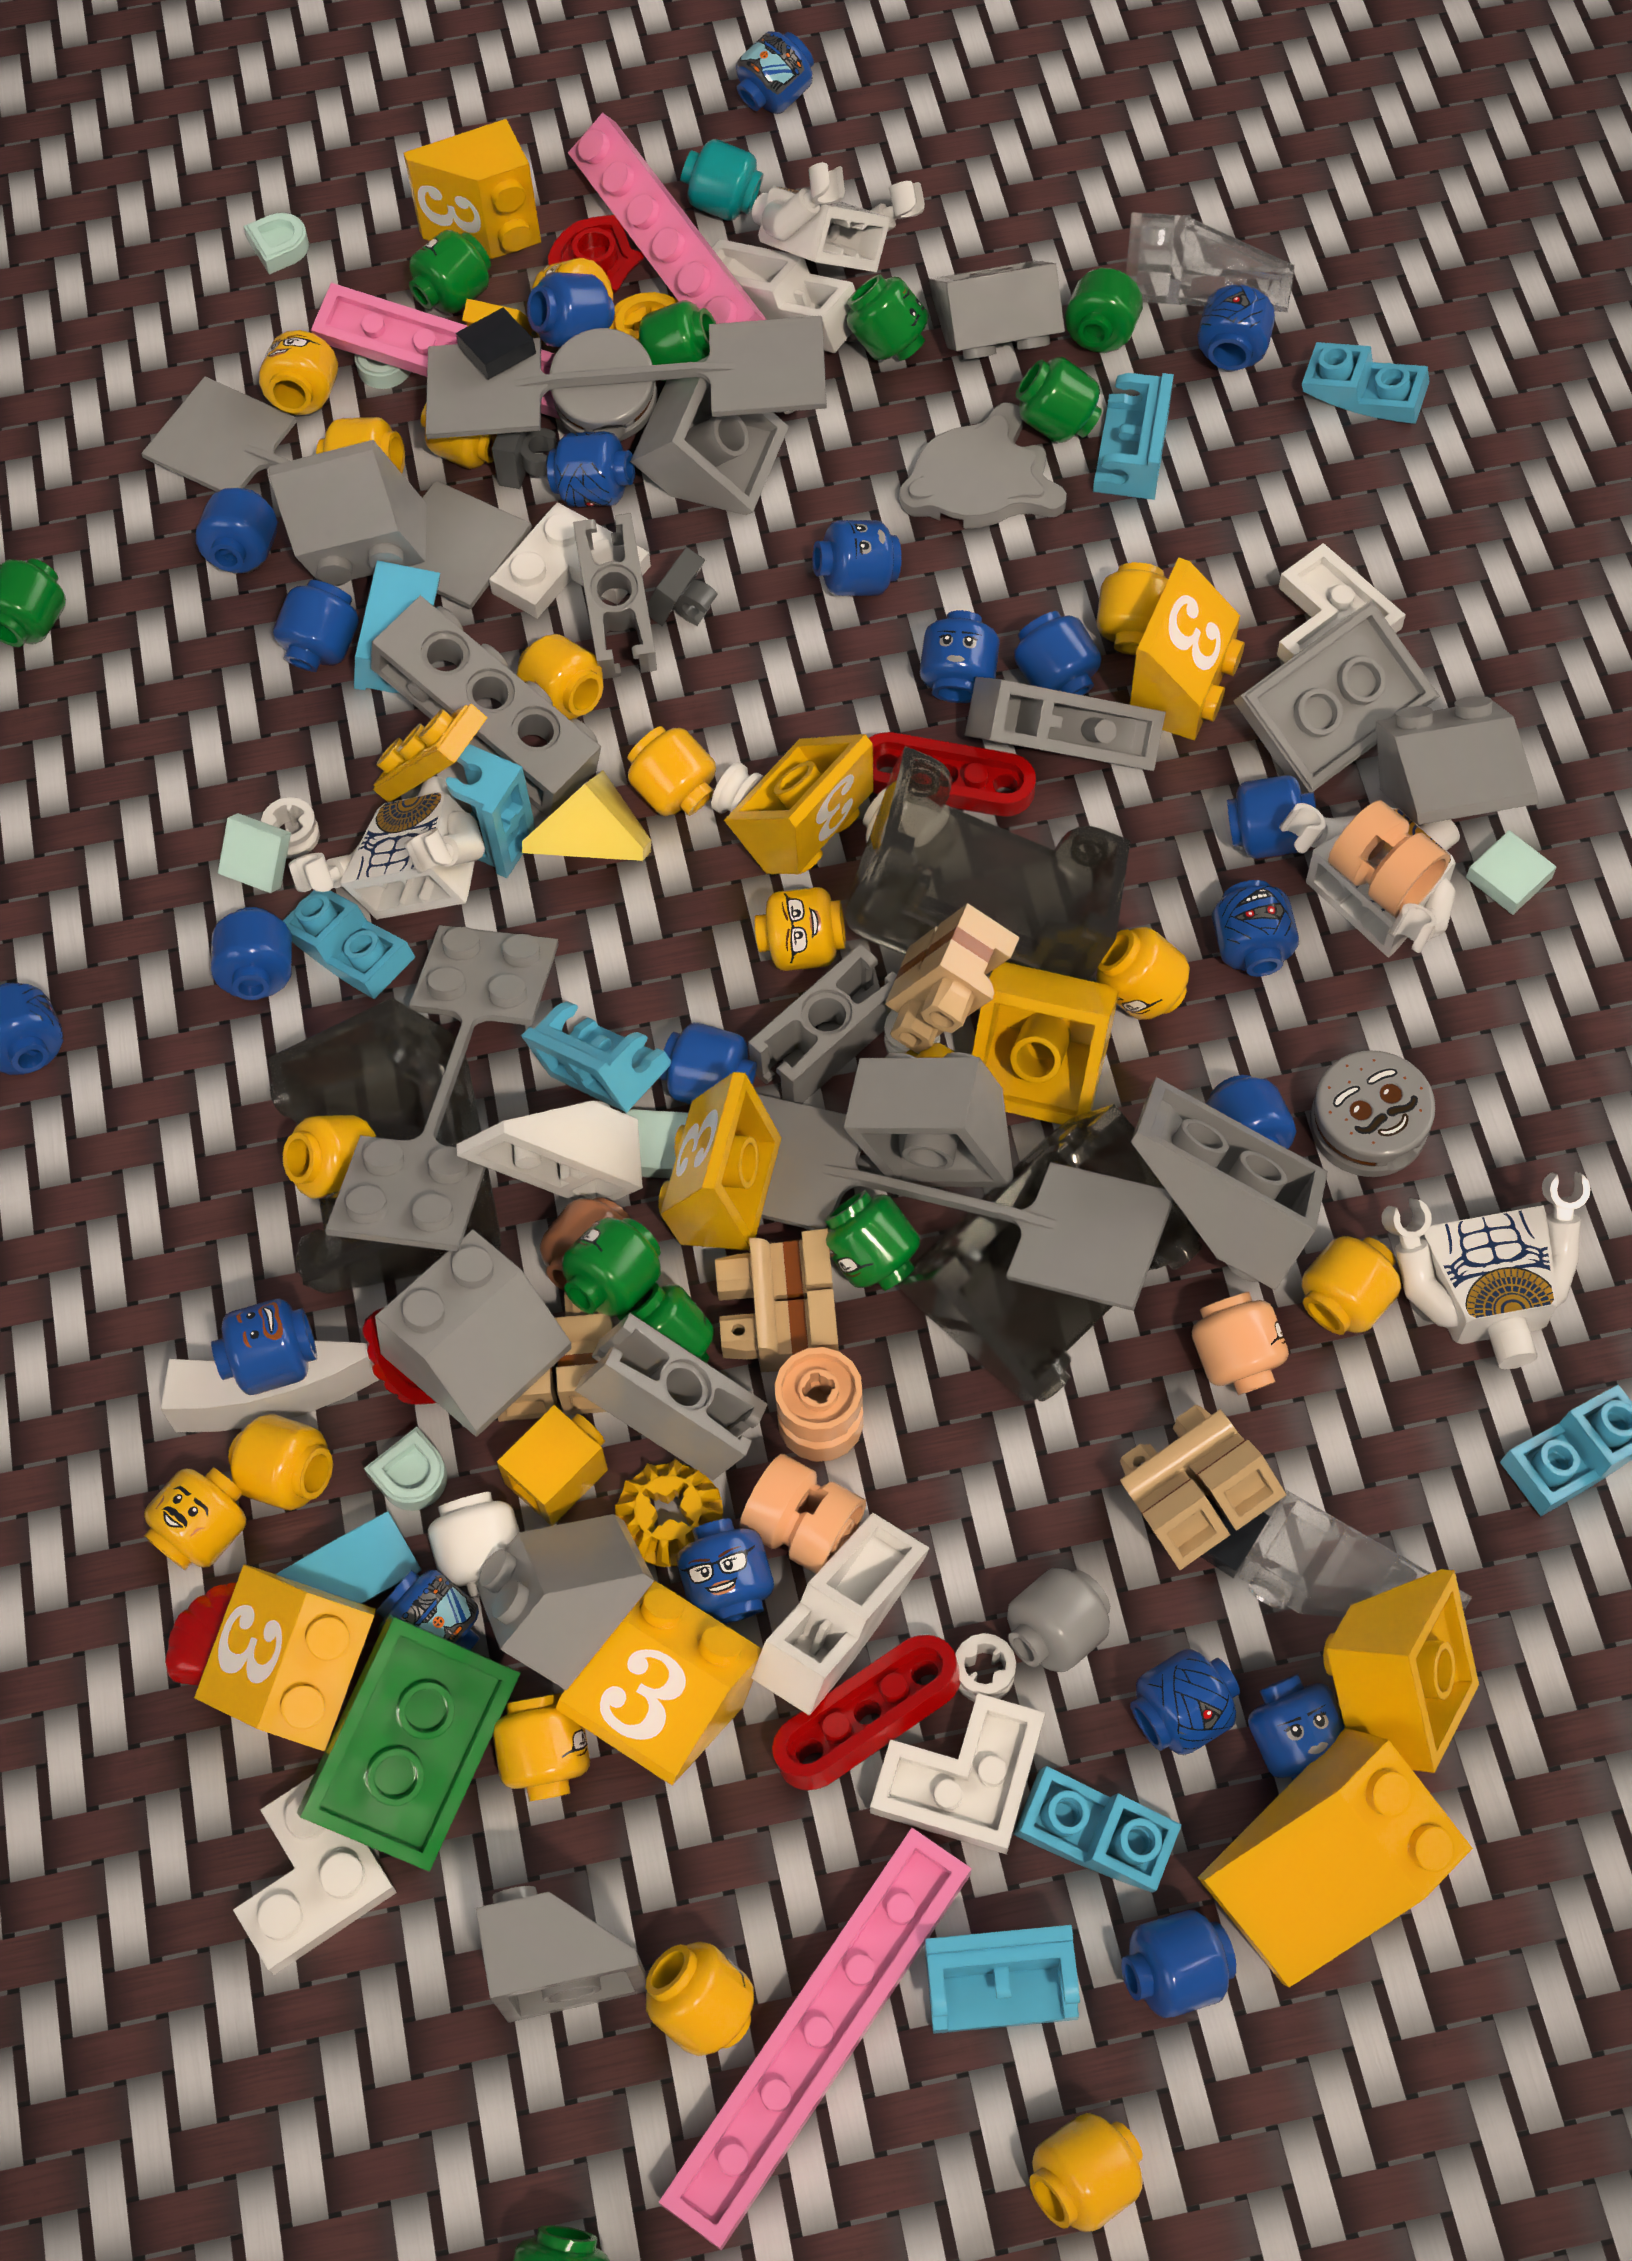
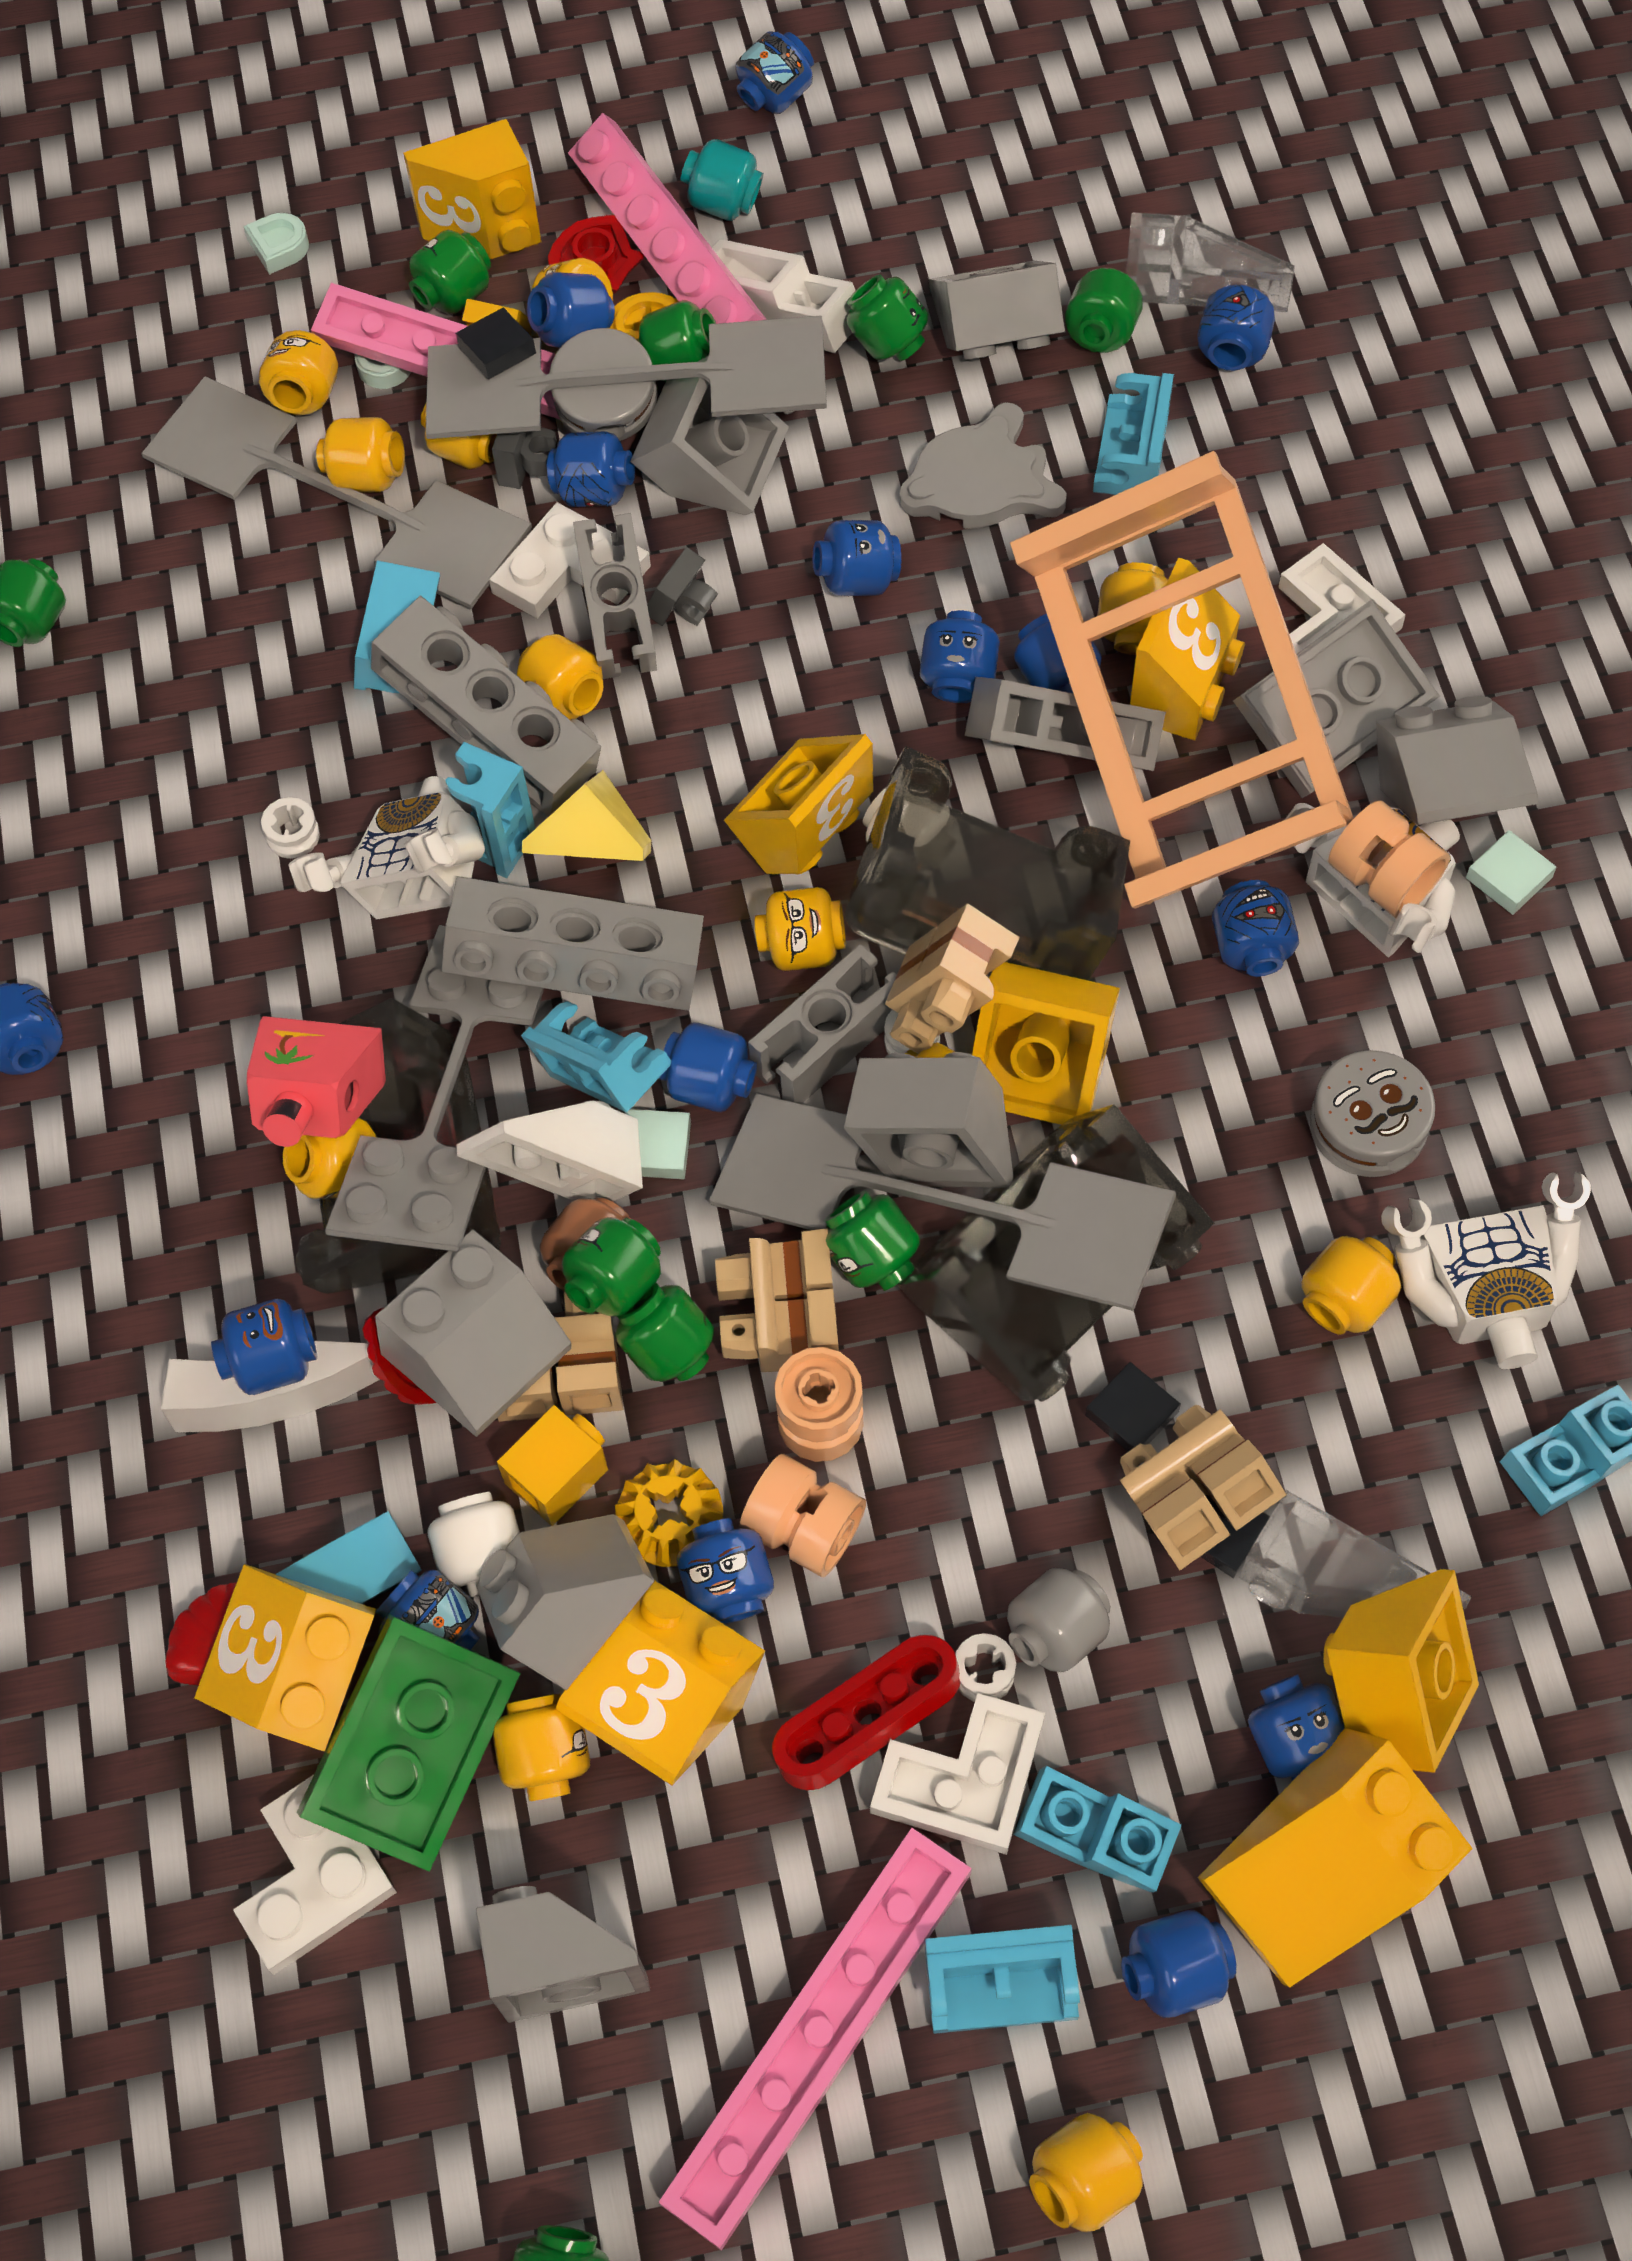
(195, 1517): yellow head -> none
(236, 526): blue head -> none
(251, 950): blue head -> none
(254, 853): light aqua tile -> none
(280, 1462): yellow head -> none
(312, 1077): none -> coral torso
(316, 625): blue head -> none
(346, 943): medium azure slope -> none
(349, 512): light grey slope -> none
(410, 1472): light aqua tile -> none
(426, 751): yellow tile -> none
(572, 943): none -> light grey brick
(671, 771): yellow head -> none
(671, 1397): light grey piece -> none
(699, 1998): yellow head -> none
(721, 1167): yellow slope -> none
(733, 787): white bush -> none
(831, 231): white torso -> none
(838, 1613): white slope -> none
(975, 771): red plate -> none
(1059, 400): green head -> none
(1112, 524): none -> light nougat piece
(1132, 1408): none -> black tile
(1145, 972): yellow head -> none
(1185, 1702): blue head -> none
(1233, 1185): light grey slope -> none
(1240, 1343): light nougat head -> none
(1256, 1105): blue head -> none
(1259, 812): blue head -> none
(1352, 381): medium azure slope -> none

